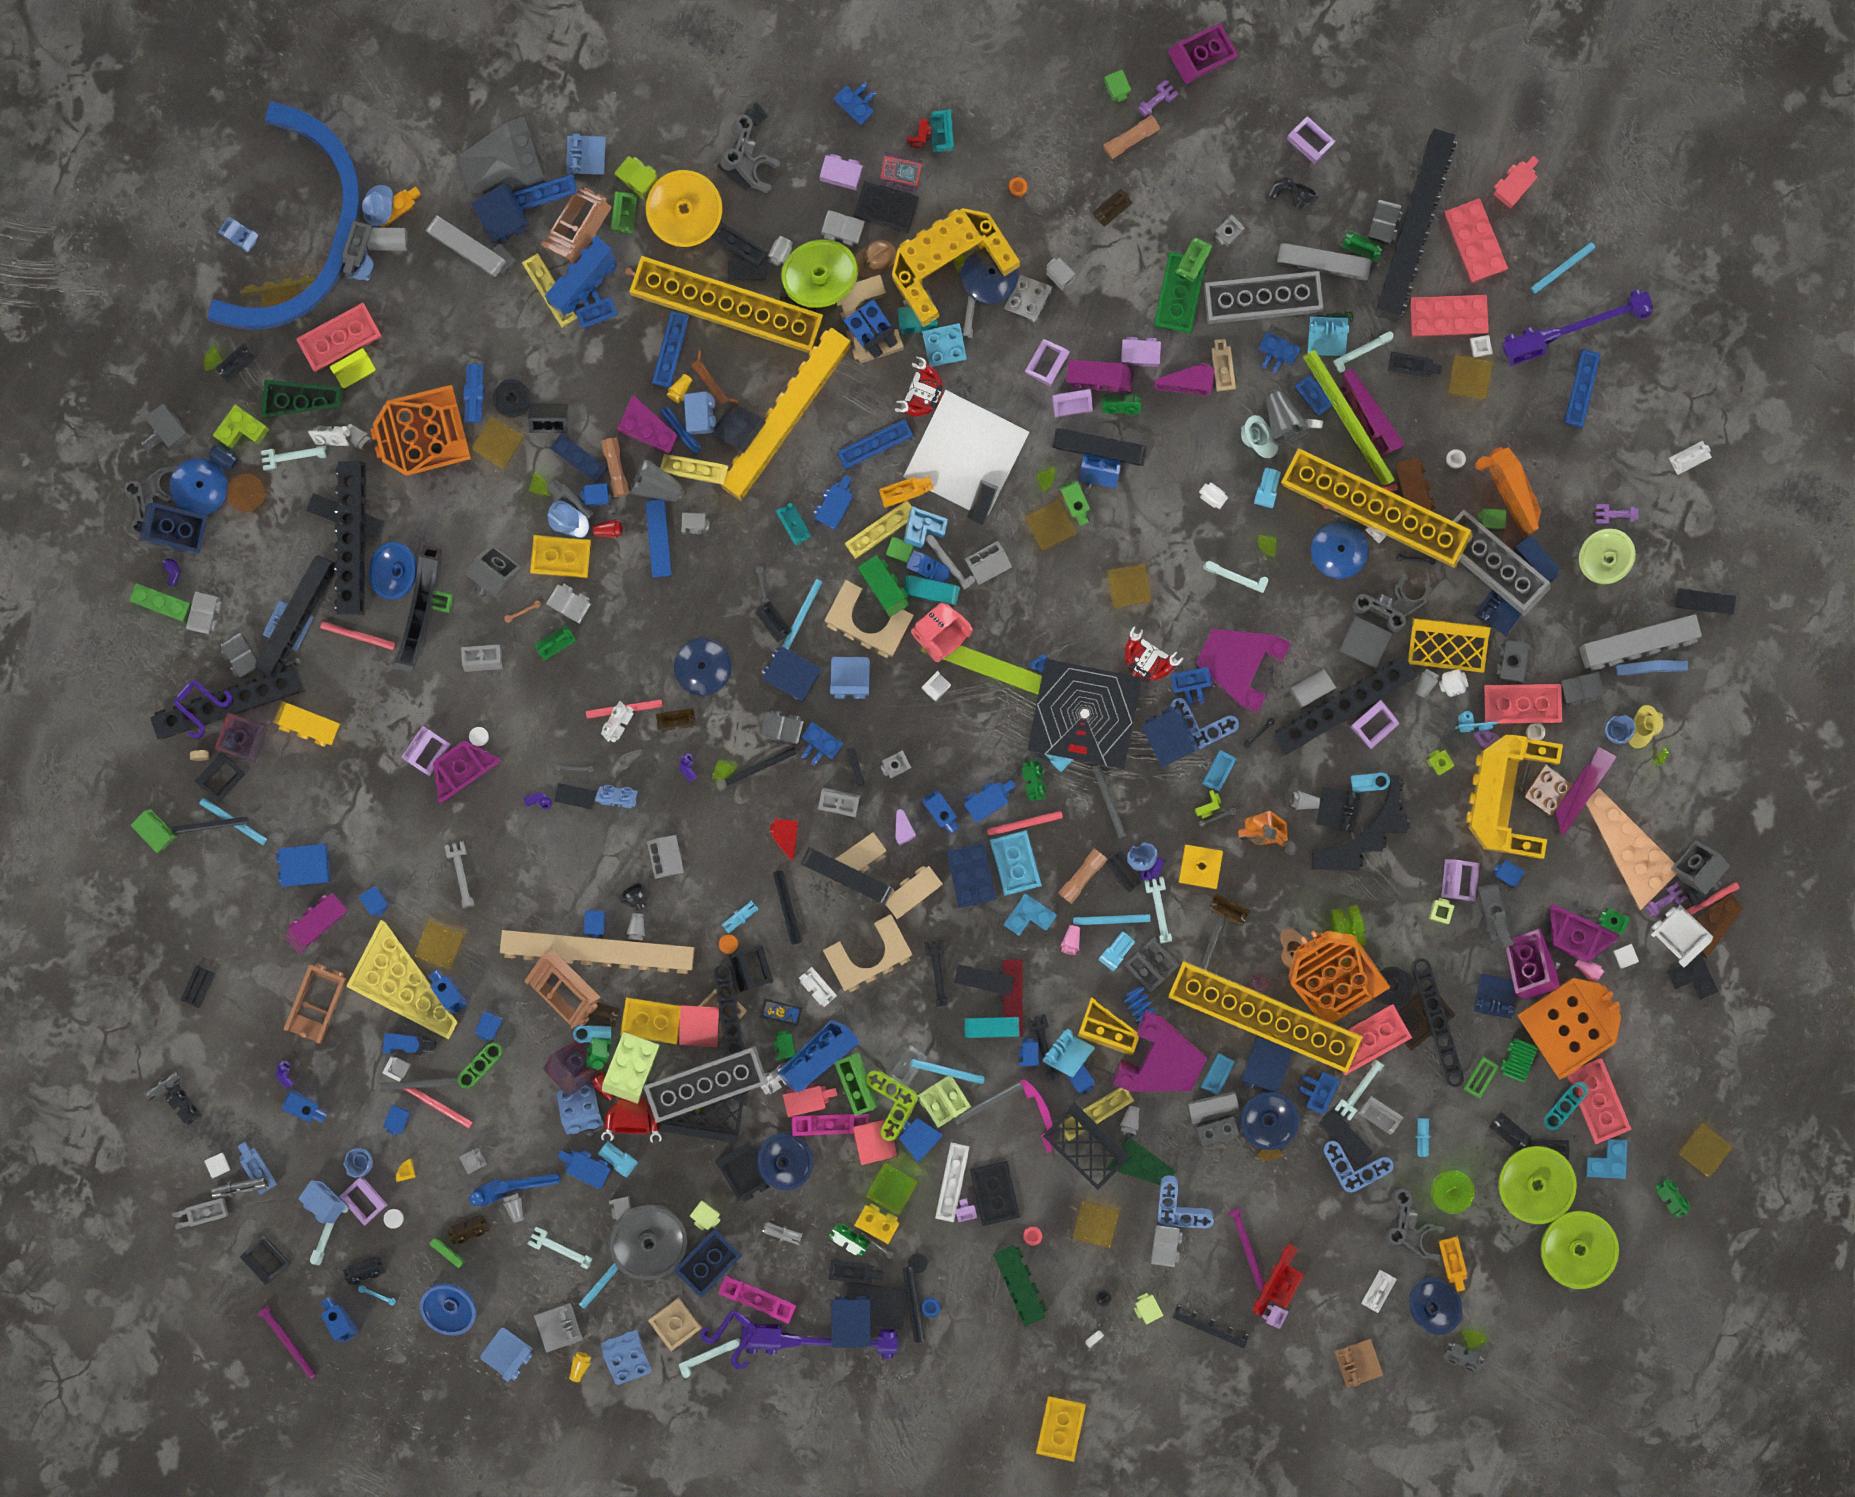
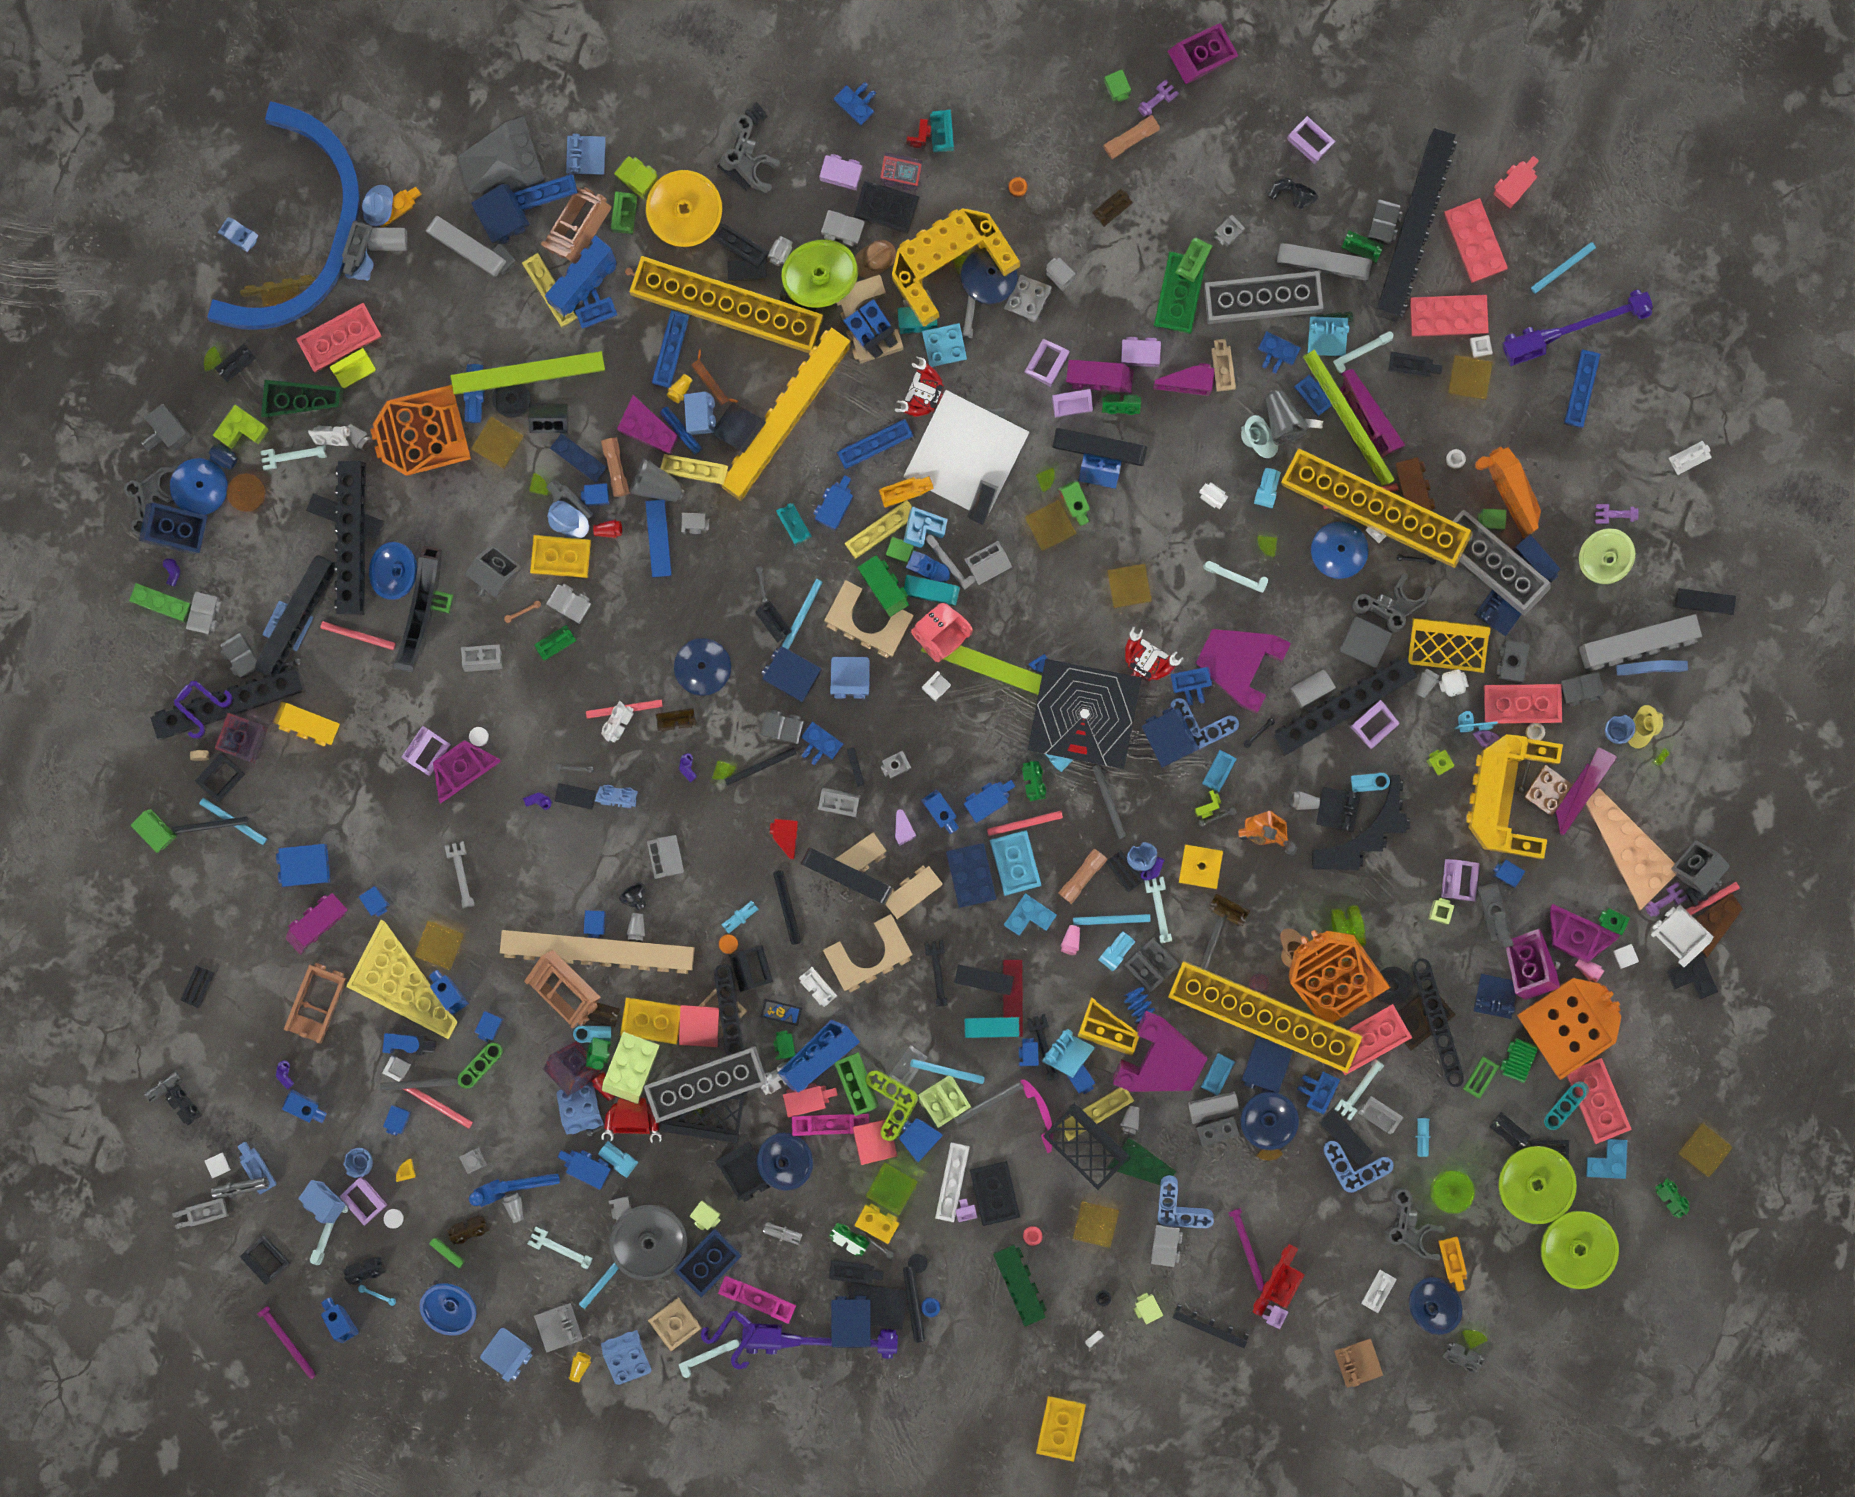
(527, 372): none -> lime tile

